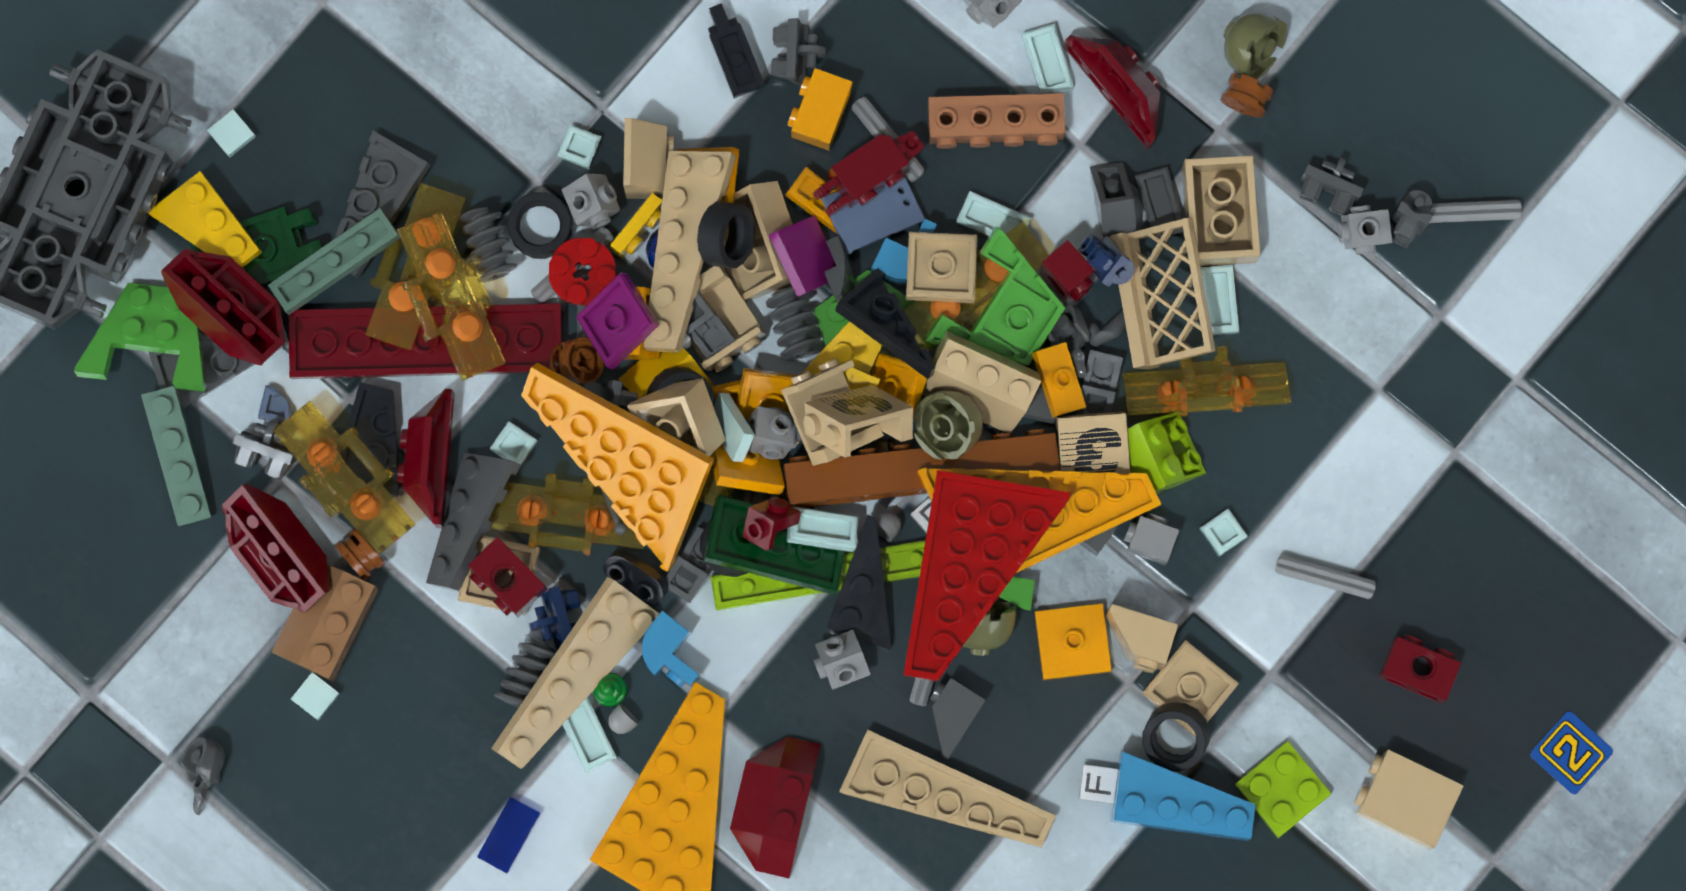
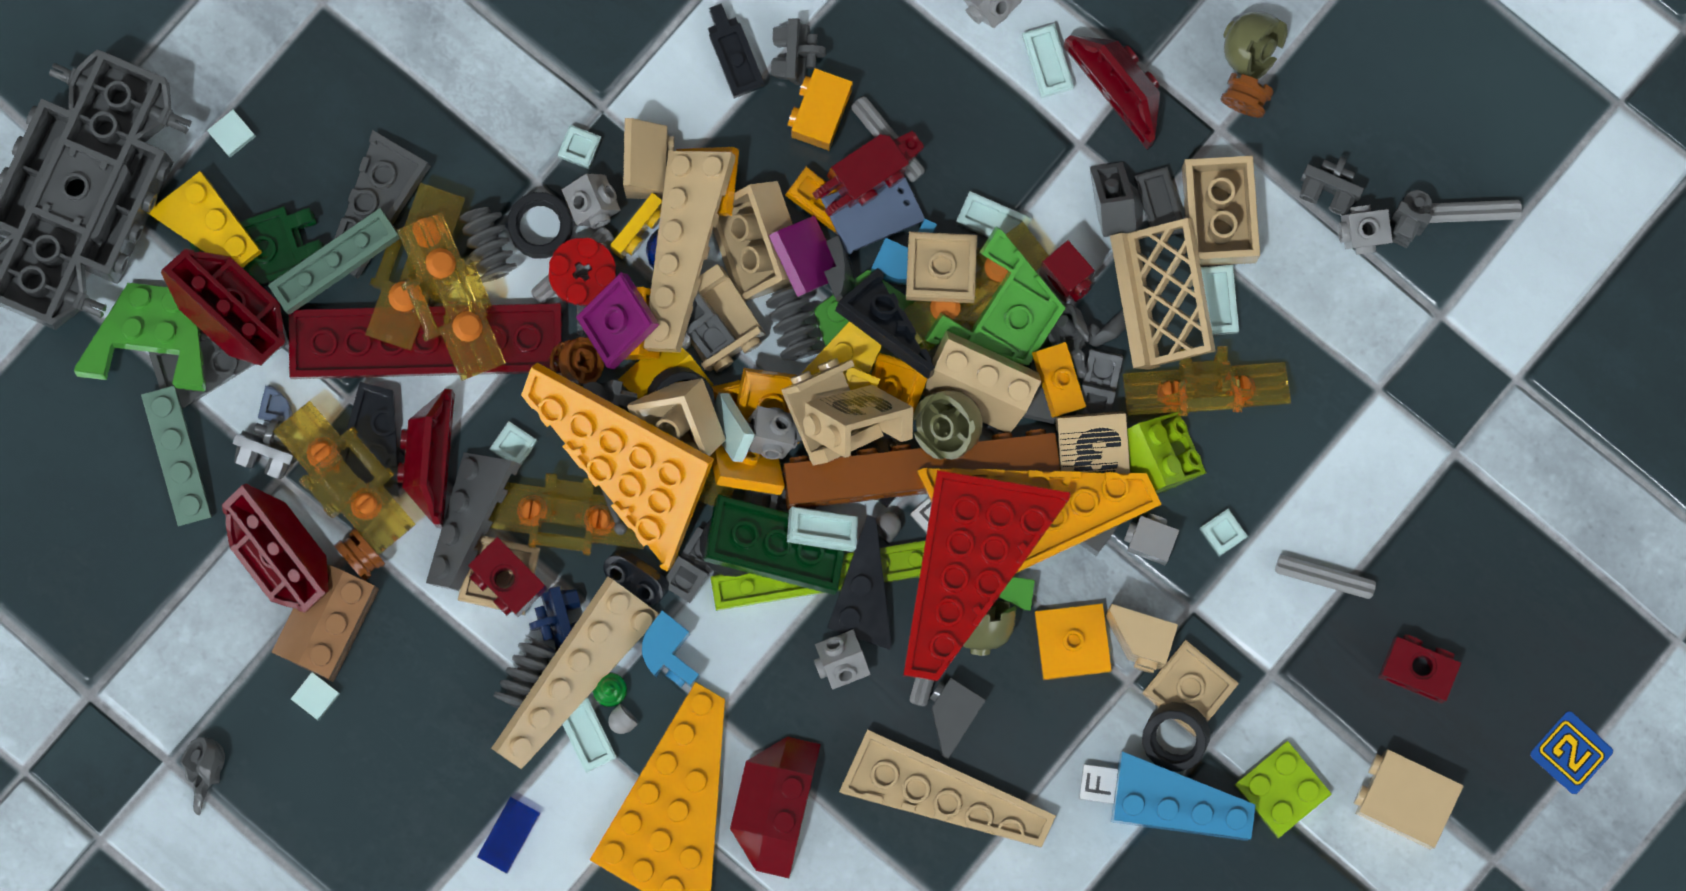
(712, 232): black tyre -> none
(768, 518): dark red bracket -> none
(996, 119): nougat brick -> none
(1107, 260): dark blue hips -> none

